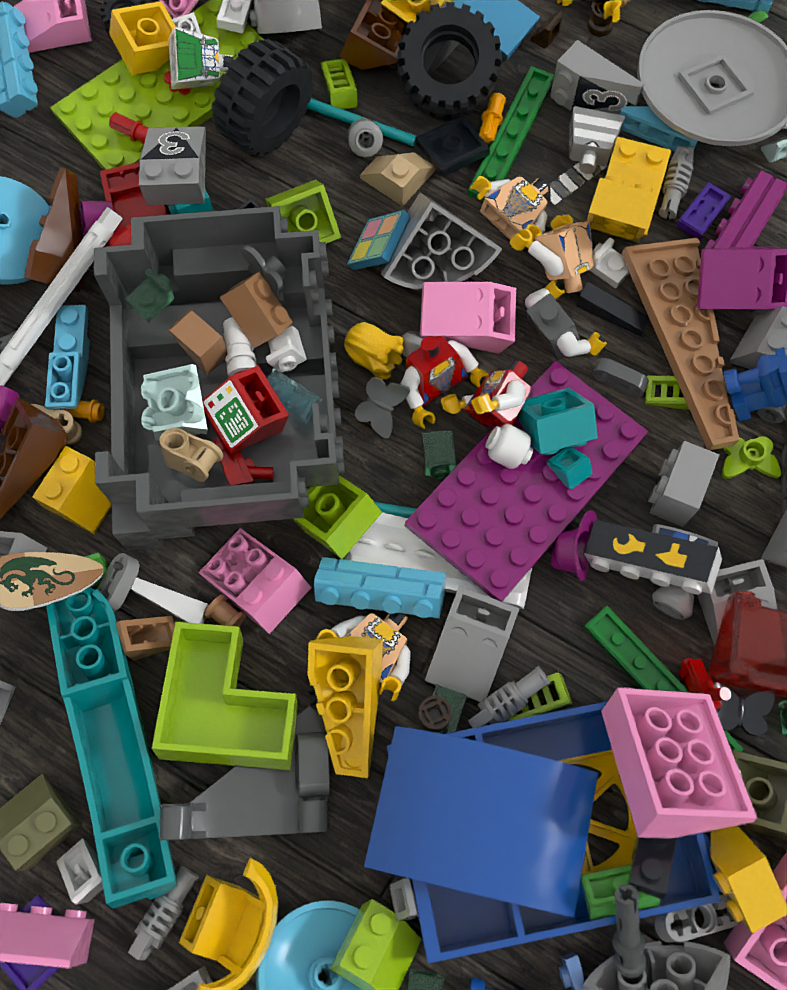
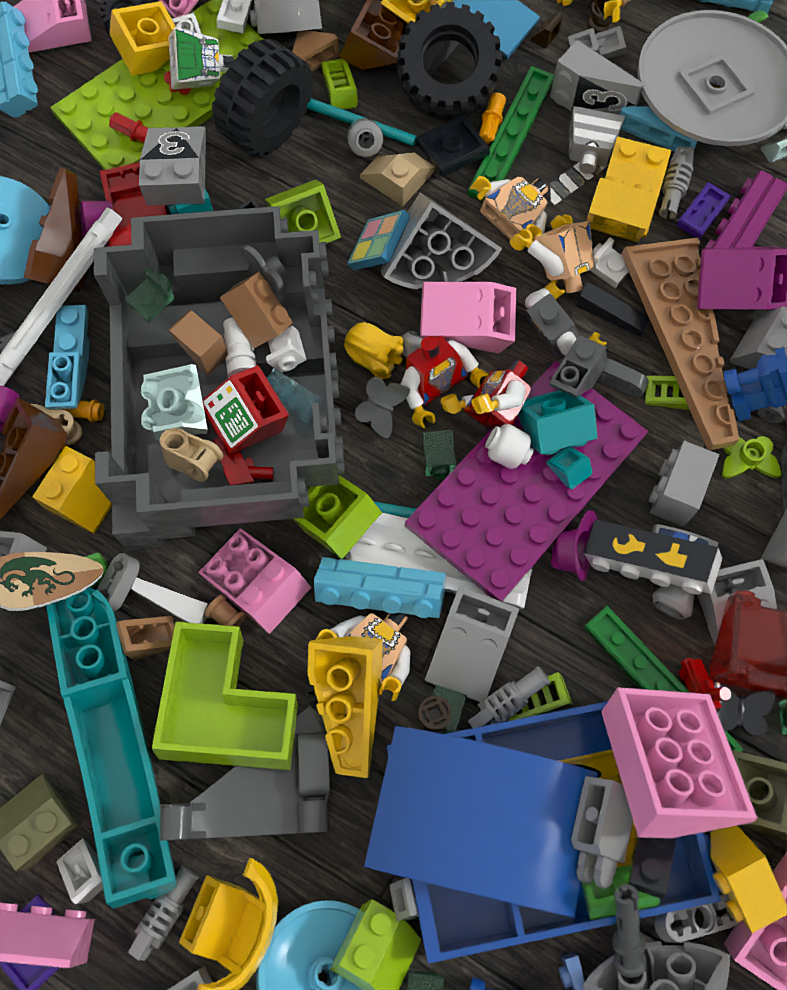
(316, 47): none -> medium nougat slope
(580, 367): none -> dark grey slope
(601, 830): none -> light grey hinge
(606, 43): none -> light grey slope

